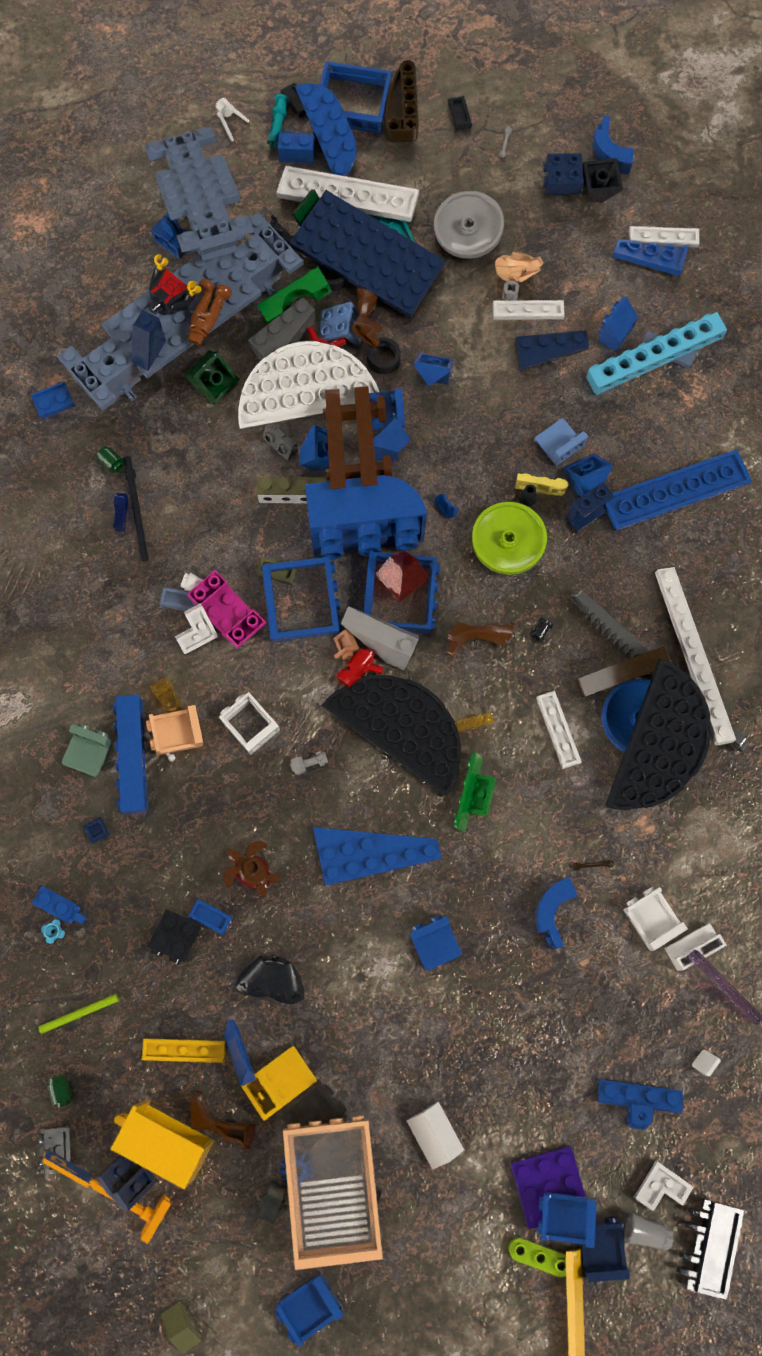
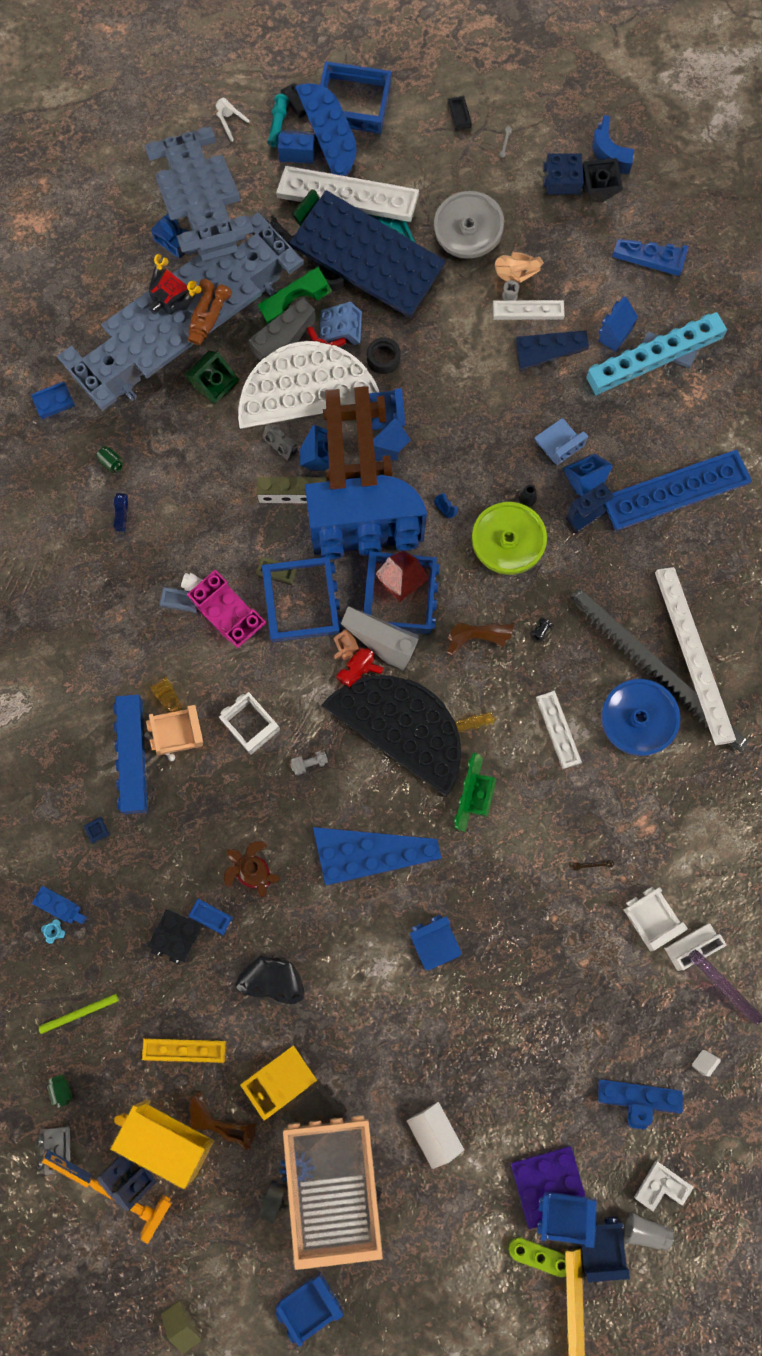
(86, 750): sand green bracket -> none
(130, 475): black bar -> none
(147, 340): dark blue slope -> none
(201, 631): white plate -> none
(238, 1053): blue slope -> none
(363, 326): reddish brown animal -> none
(402, 105): dark brown beam -> none
(434, 368): blue slope -> none
(542, 484): light yellow hinge -> none
(547, 907): blue arch -> none
(621, 672): dark brown beam -> none
(665, 236): white tile -> none
(665, 743): black plate -> none
(715, 1247): hinge -> none

